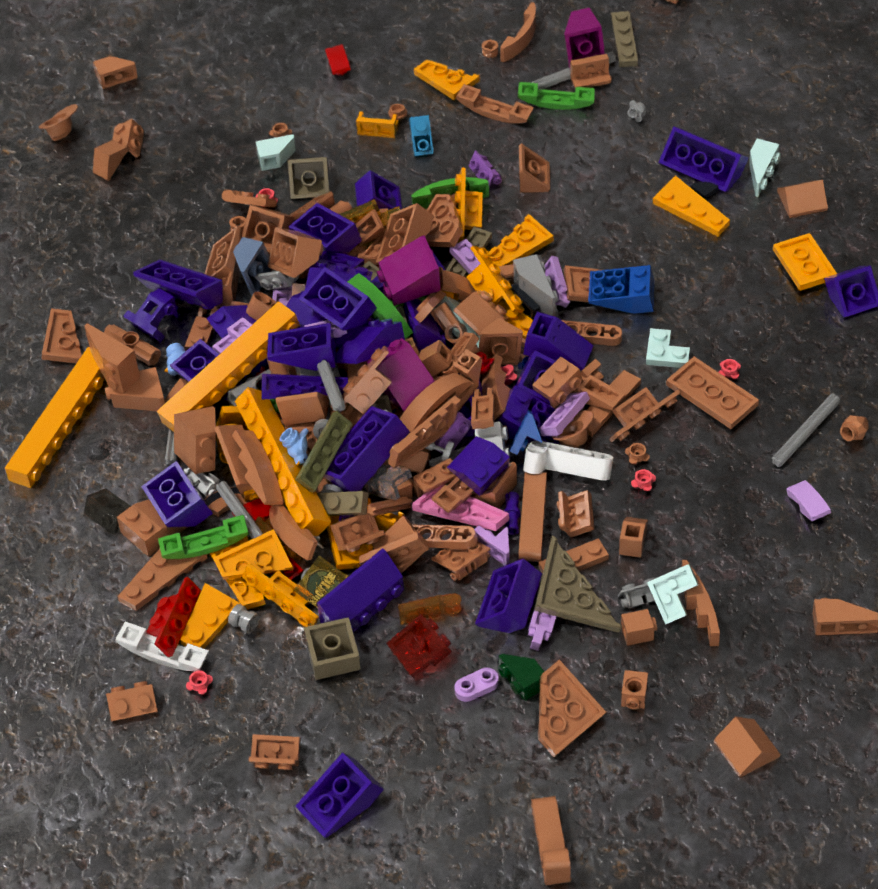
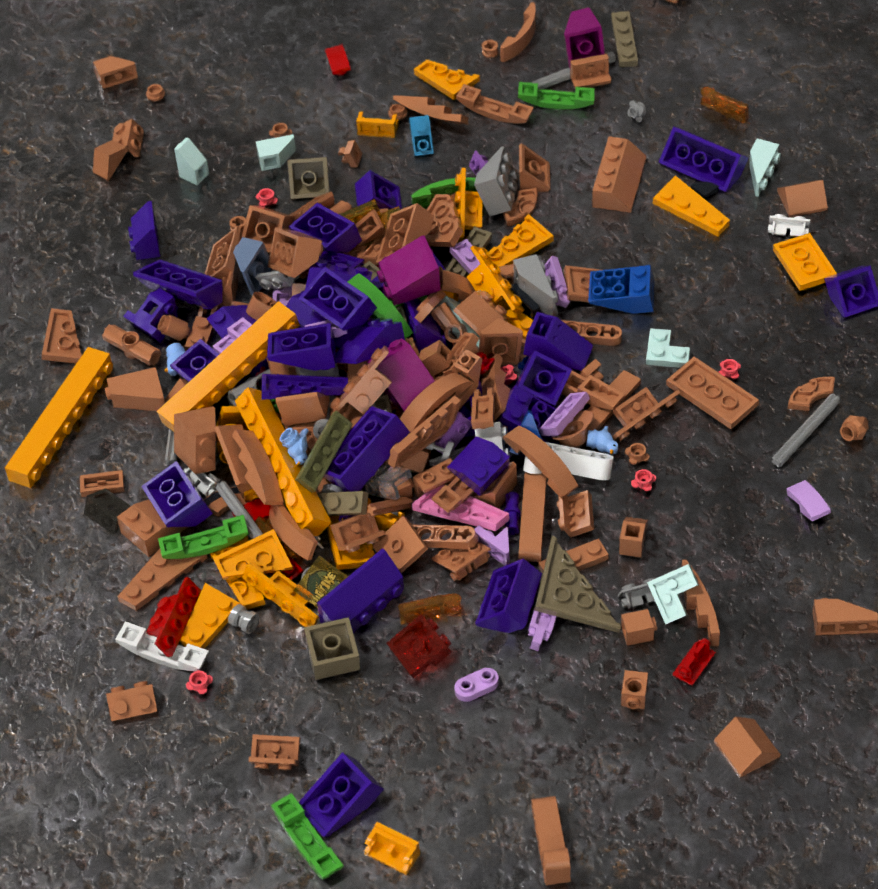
(60, 124): nougat piece -> none
(103, 482): none -> nougat tile
(113, 358): nougat slope -> none
(144, 233): none -> dark purple slope
(155, 92): none -> nougat plate
(173, 327): none -> nougat brick
(190, 162): none -> light aqua slope
(247, 198): nougat hinge -> none
(305, 837): none -> bright green slope
(331, 386): light grey axle -> none
(351, 153): none -> nougat tile
(392, 848): none -> light orange hinge
(400, 549): nougat plate -> none
(427, 107): none -> nougat slope
(497, 183): none -> light grey slope
(522, 674): dark green slope -> none
(524, 205): none -> nougat tile
(543, 458): none -> nougat slope
(558, 382): nougat bracket -> none
(564, 709): nougat plate -> none
(602, 441): none -> light blue animal
(618, 176): none -> nougat slope
(694, 662): none -> red hinge
(724, 104): none -> clear orange hinge
(780, 223): none -> white hinge
(807, 394): none -> nougat tile

